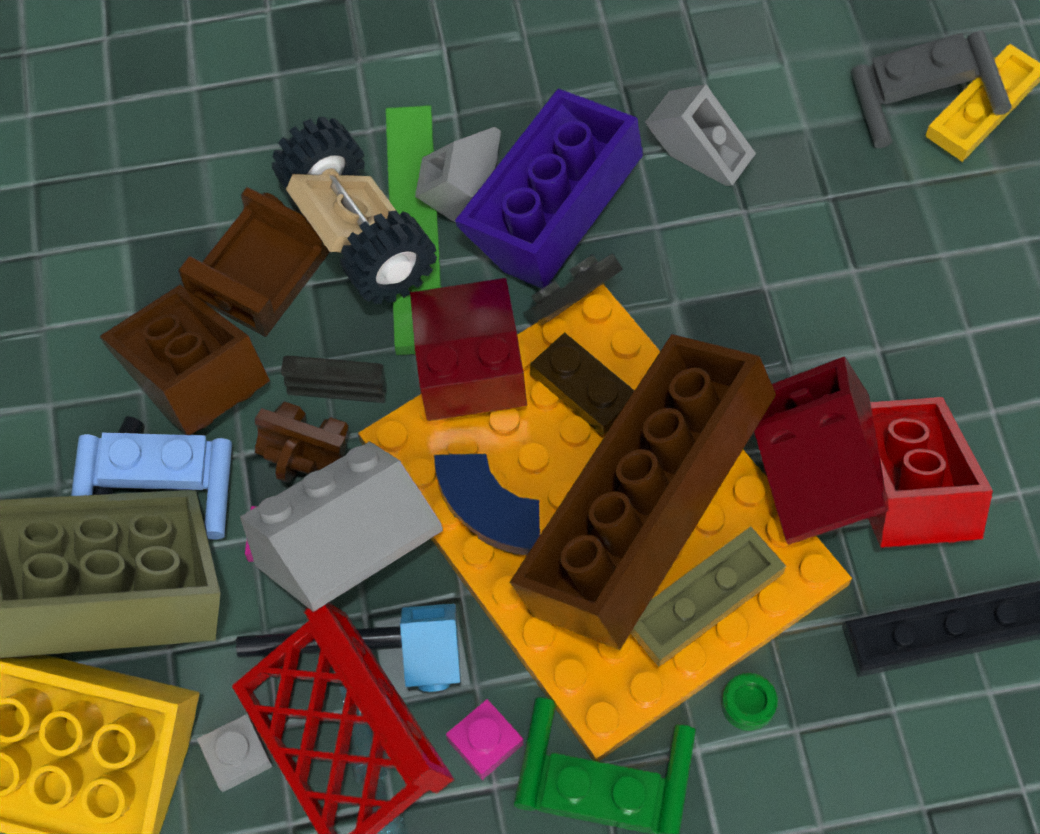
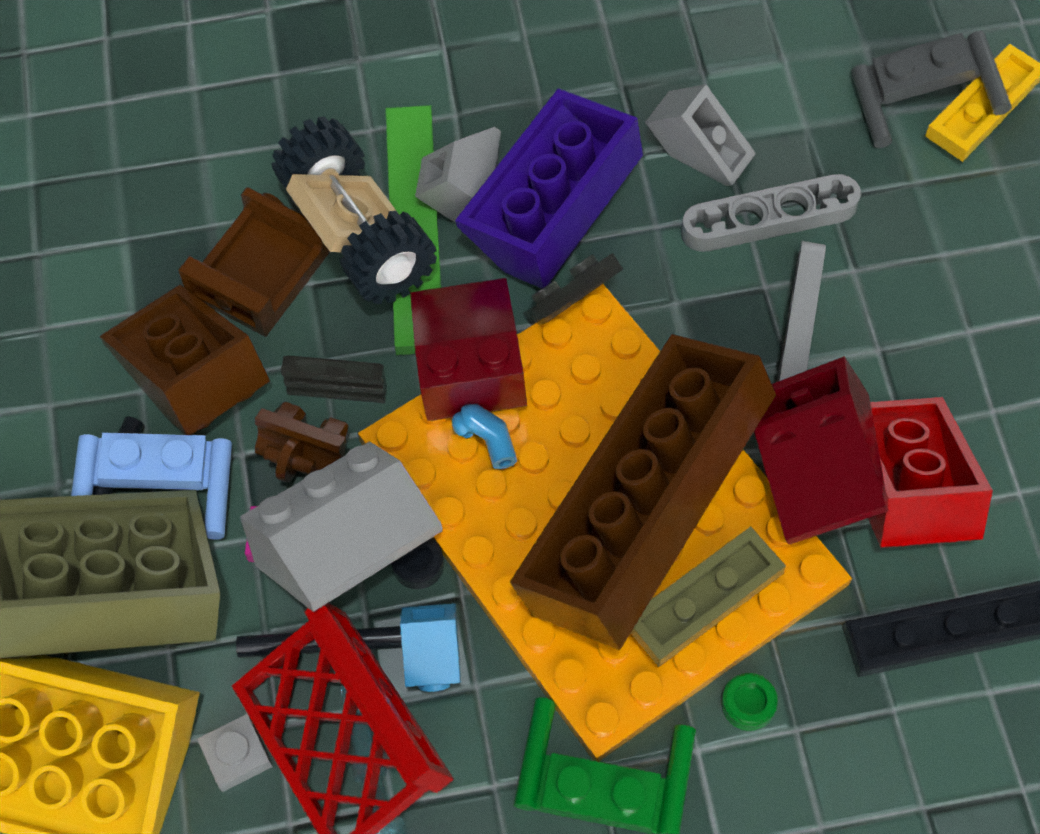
(420, 566): none -> black tile
(479, 421): none -> dark azure arm
(484, 505): dark blue tile -> none
(484, 739): dark pink plate -> none
(581, 382): dark brown plate -> none
(768, 206): none -> light grey beam
(802, 310): none -> light grey beam

